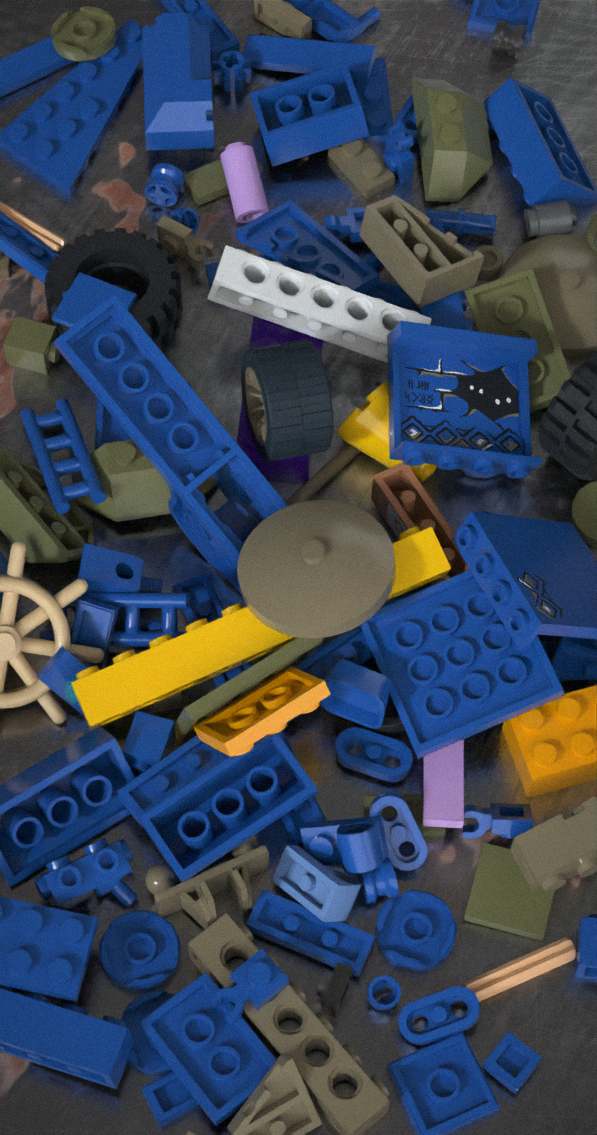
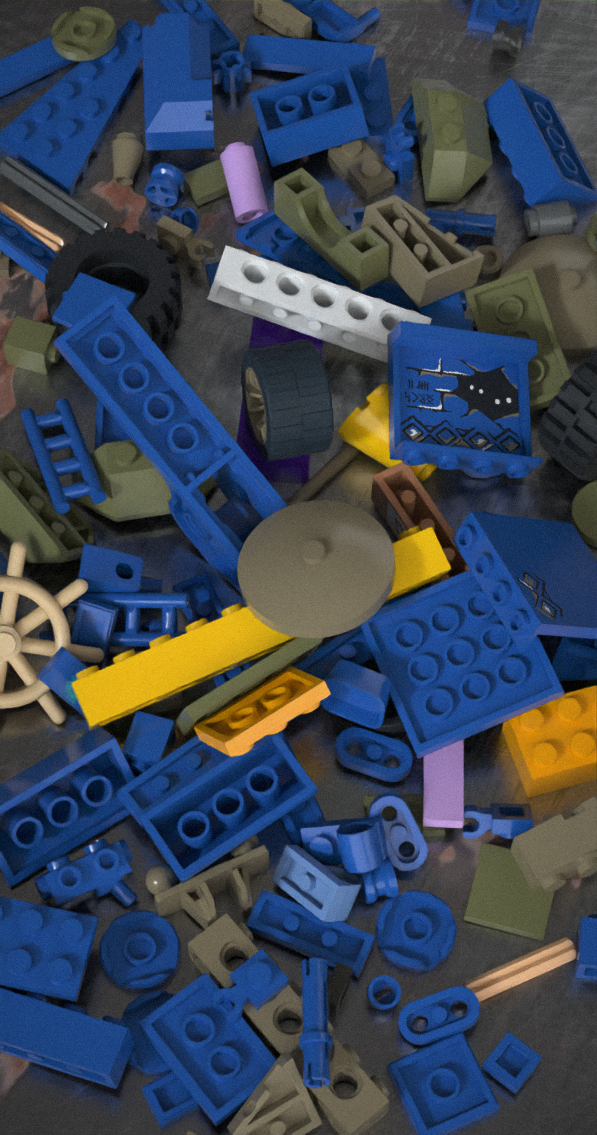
(52, 195): none -> dark grey axle
(126, 155): none -> dark tan cone
(304, 207): none -> olive arch
(315, 1037): none -> blue pin

